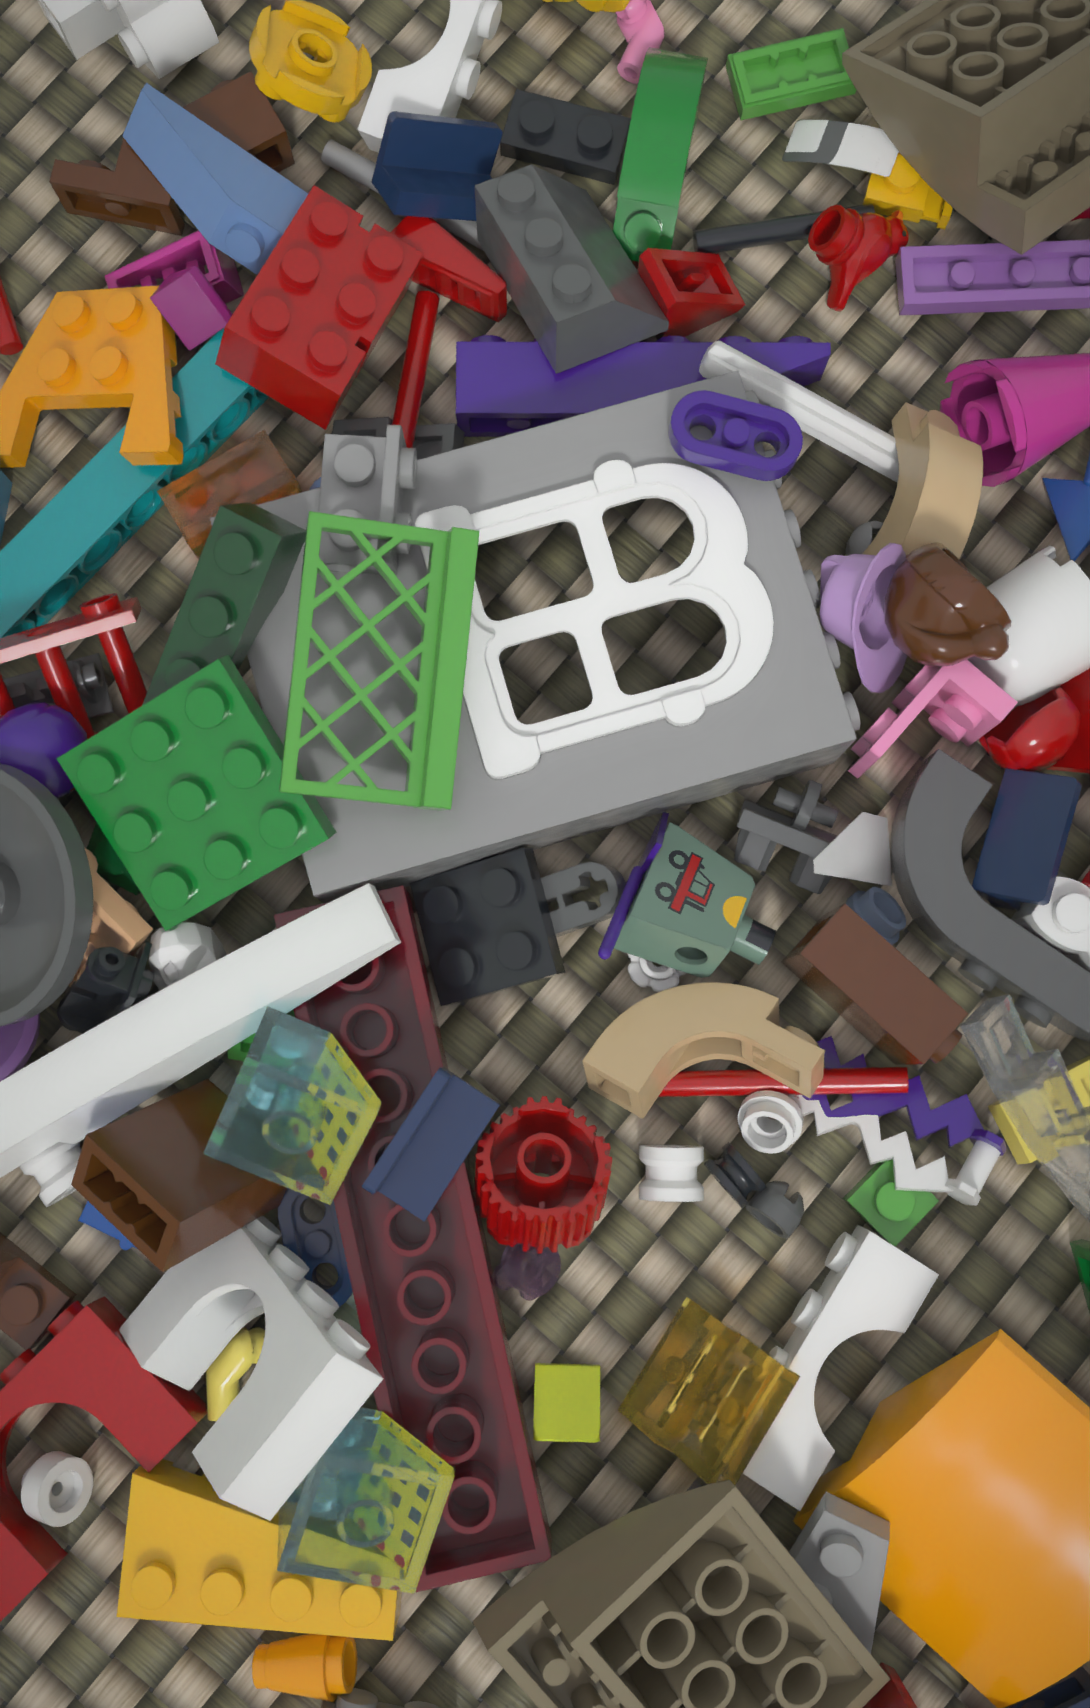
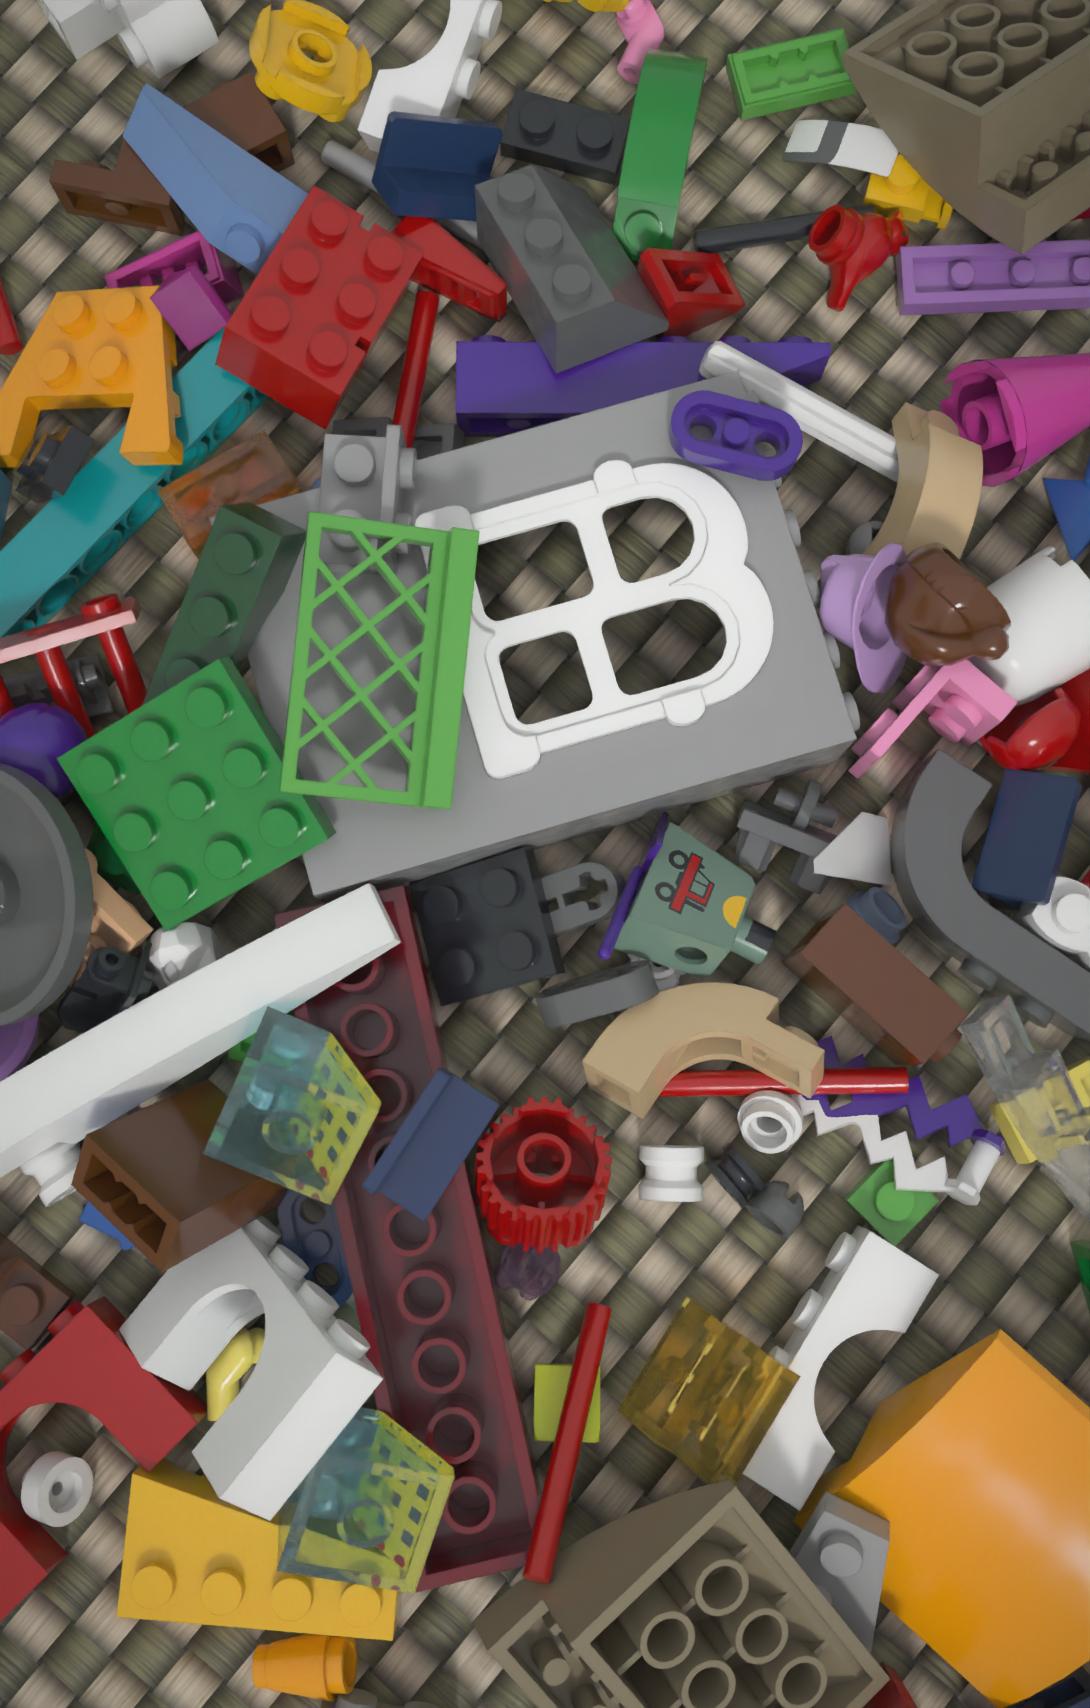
(52, 464): none -> black plate
(567, 1445): none -> red bar
(597, 994): none -> dark grey beam

